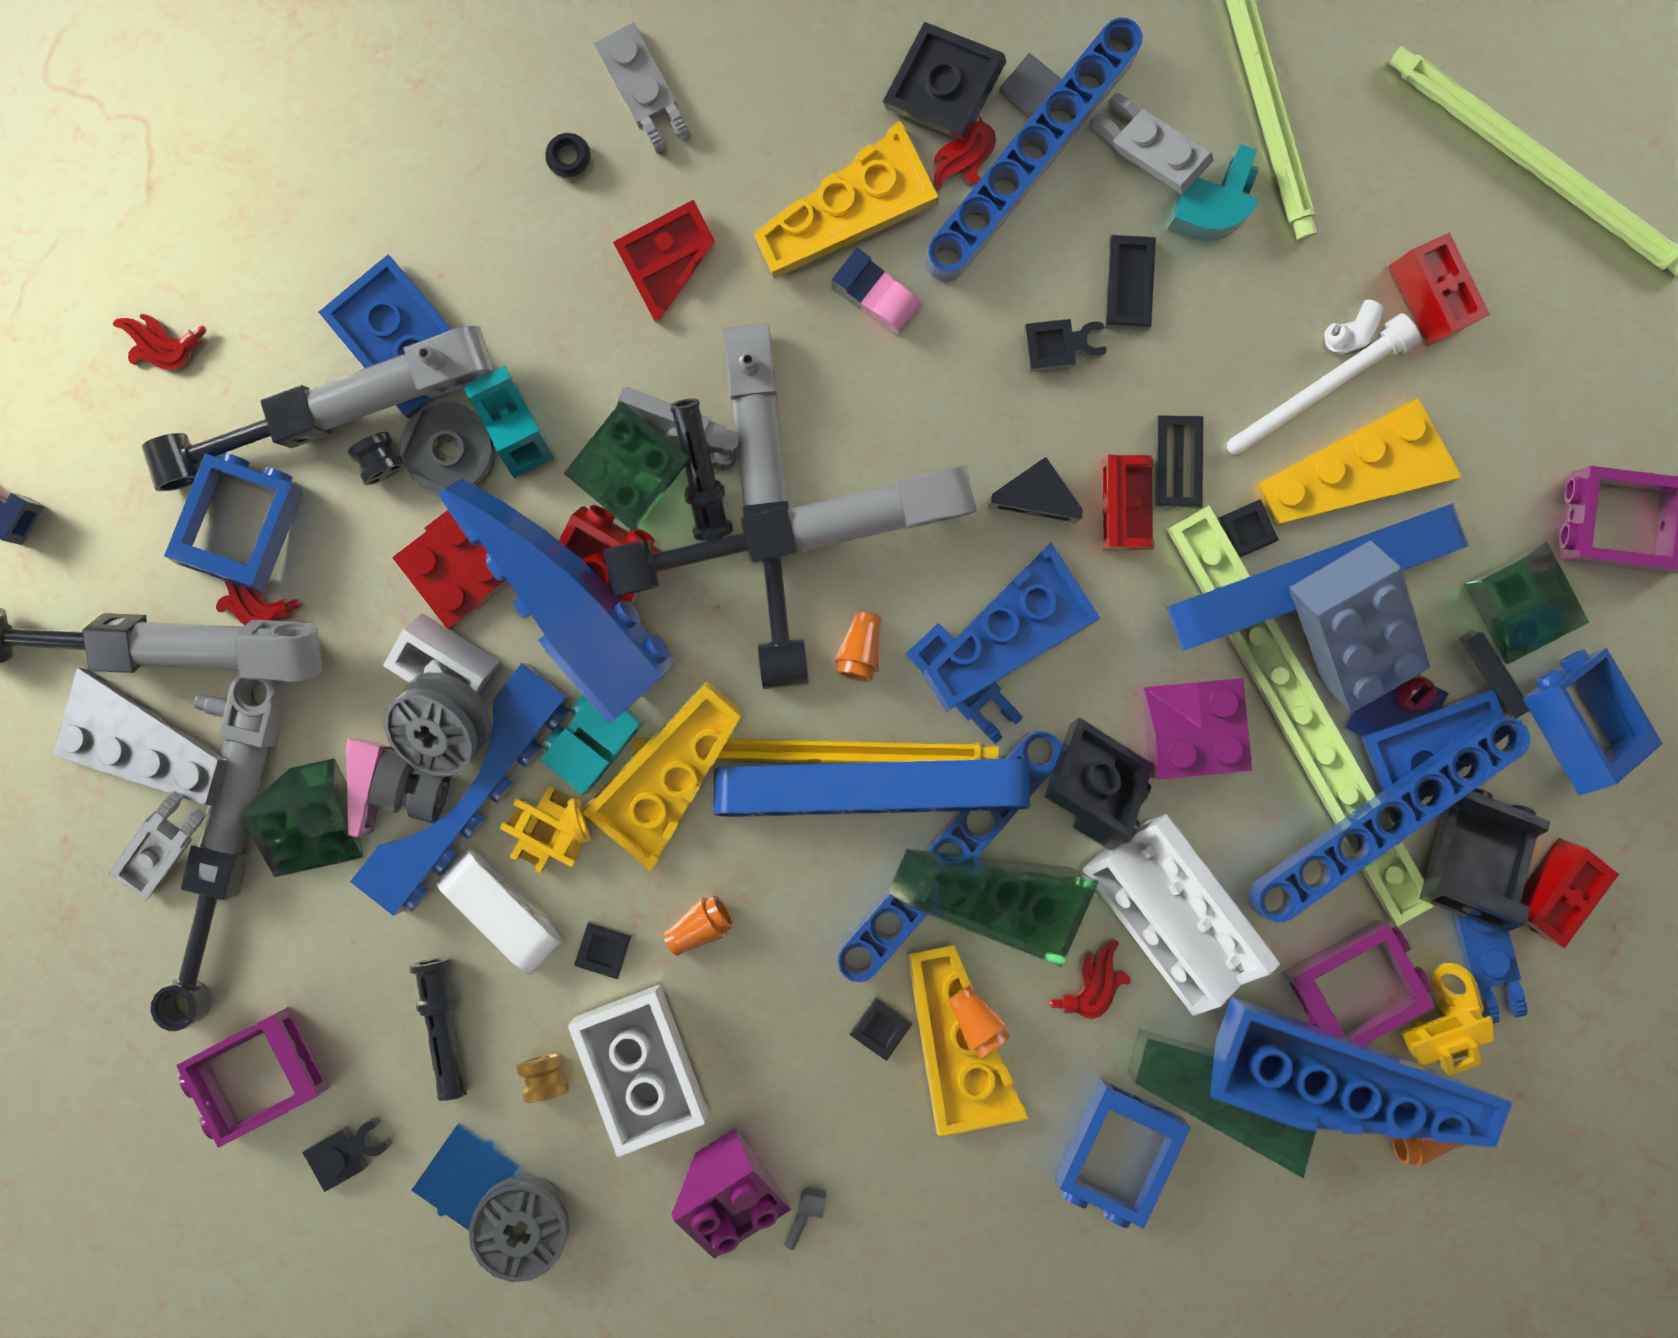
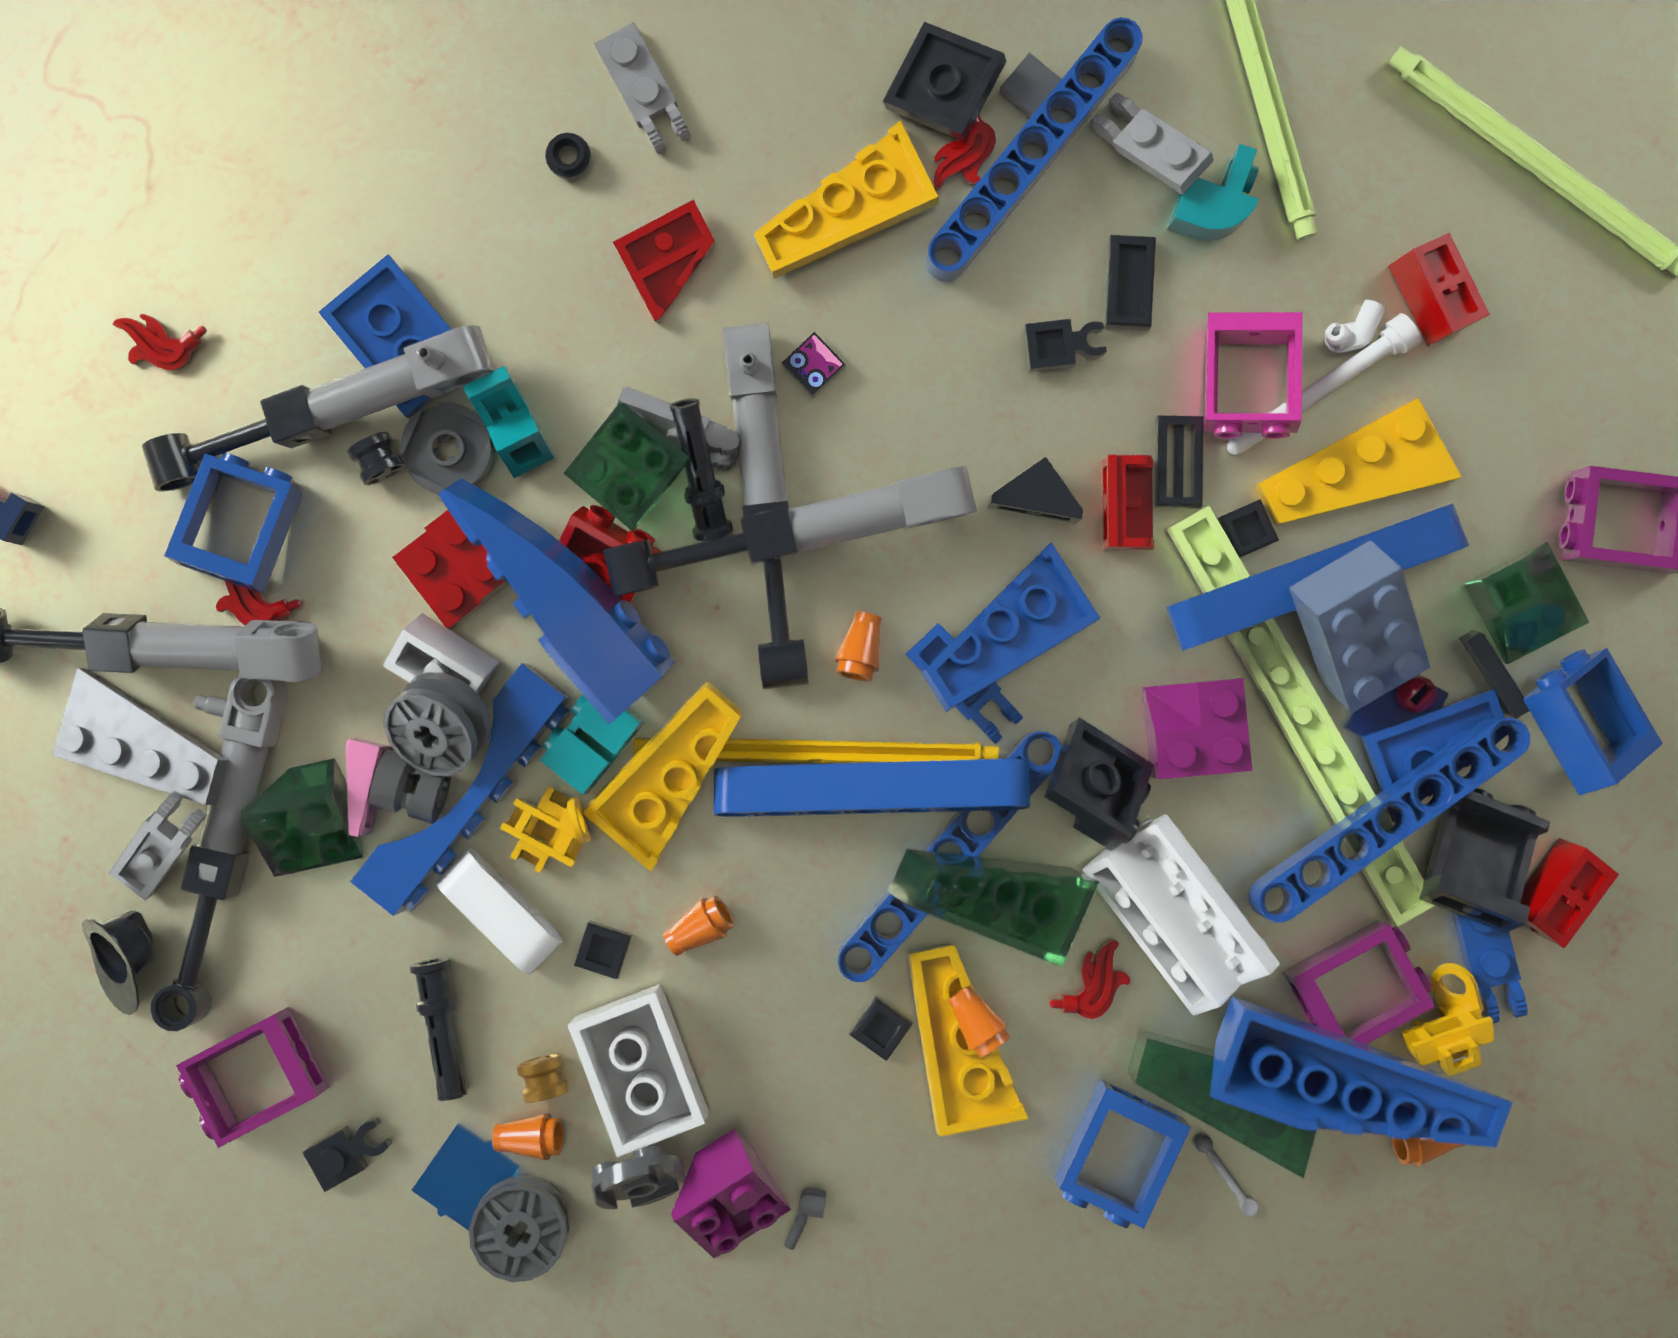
(120, 955): none -> black piece
(531, 1137): none -> orange cone
(641, 1179): none -> dark grey plate
(813, 364): none -> tile
(875, 292): leg -> none
(1247, 1204): none -> light grey hinge
(1254, 329): none -> dark pink window

